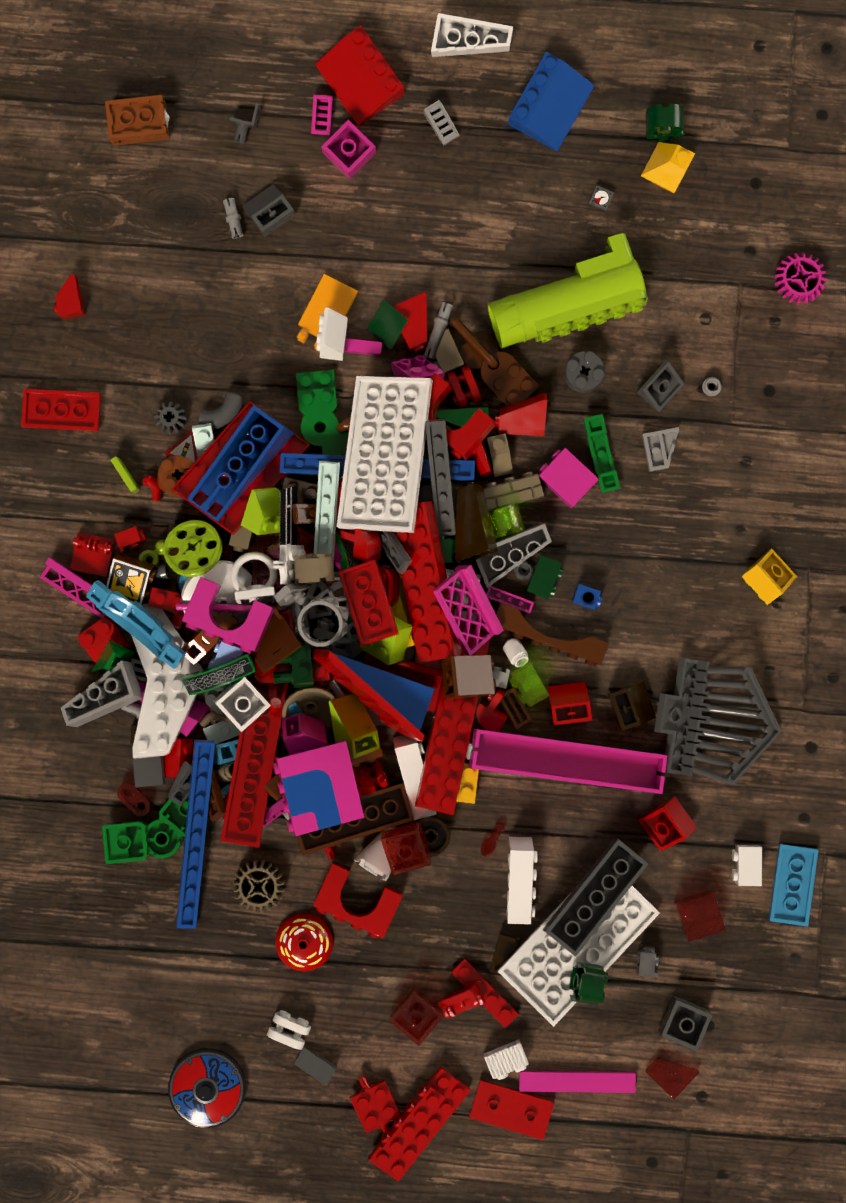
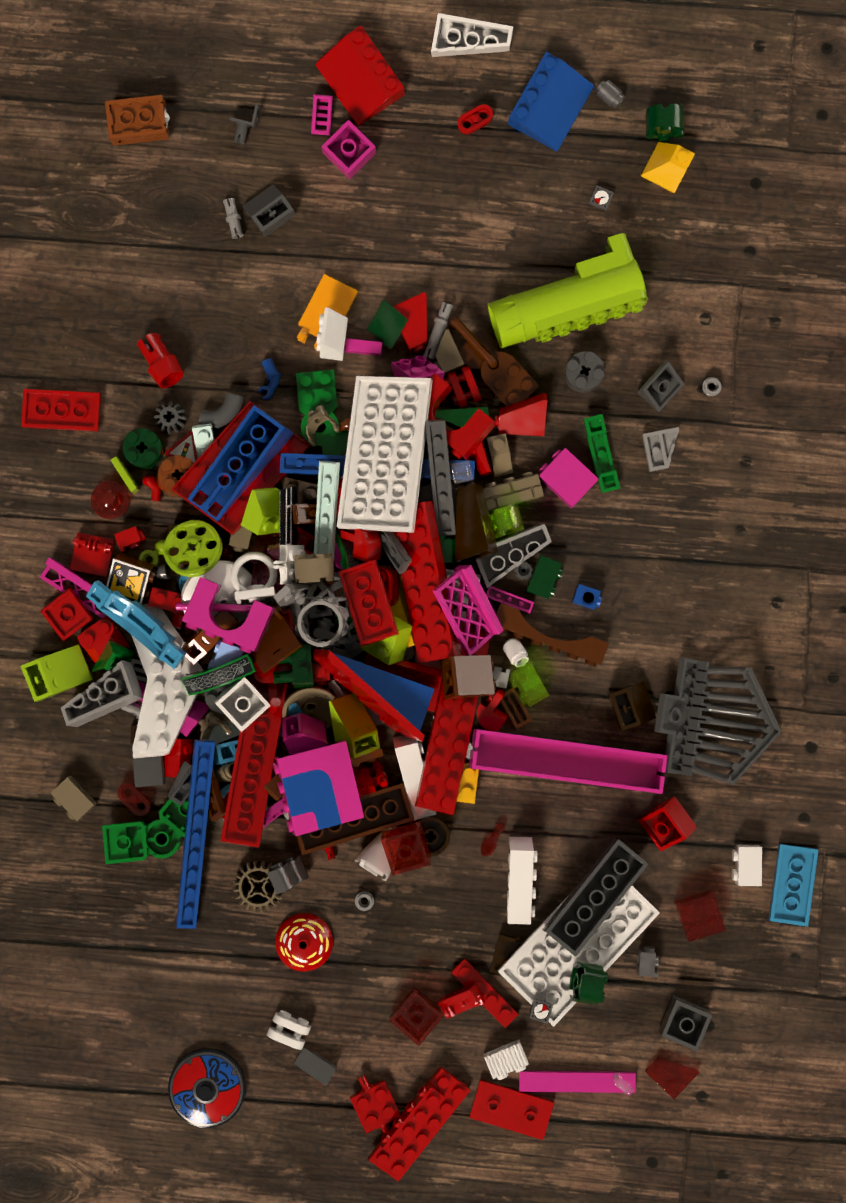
(56, 673): none -> lime slope
(67, 614): none -> red tile
(69, 299): red slope -> none
(73, 798): none -> dark tan brick
(110, 500): none -> clear red plate
(152, 455): none -> dark green brick
(163, 366): none -> red piece
(208, 725): none -> dark tan helmet
(273, 378): none -> blue piece
(288, 874): none -> dark grey brick
(315, 419): none -> dark tan helmet
(364, 907): none -> light grey plate
(374, 921): red arch -> none
(431, 119): light grey slope -> none
(461, 472): none -> clear tile
(474, 119): none -> red plate
(540, 1011): none -> tile
(569, 703): red slope -> none
(610, 93): none -> flat silver brick
(622, 1084): none -> clear tile
(769, 576): yellow slope -> none
(799, 262): dark pink gear -> none

